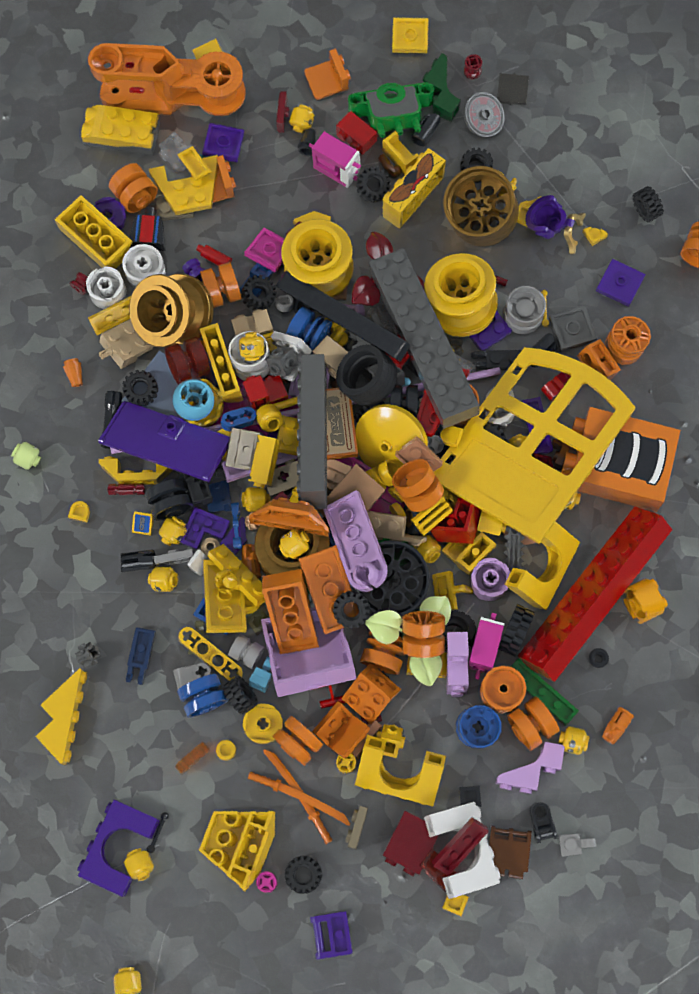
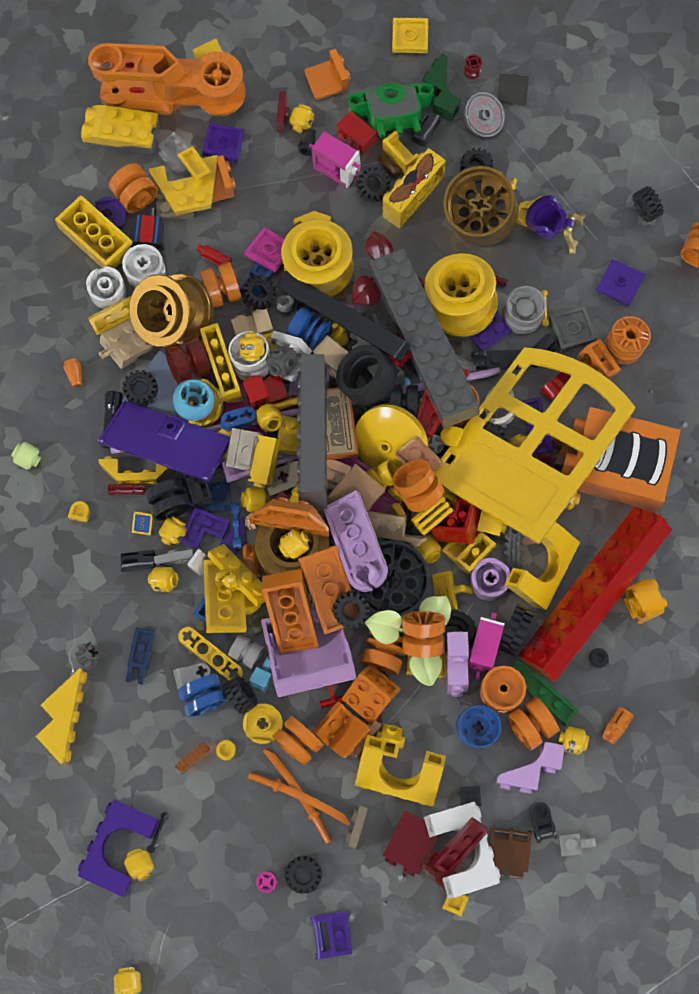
(79, 283): dark red wheel -> none
(193, 268): dark purple wheel -> none
(206, 542): tan plate -> none
(239, 843): yellow wedge -> none
(342, 762): yellow wheel -> none
(594, 235): yellow tile -> none

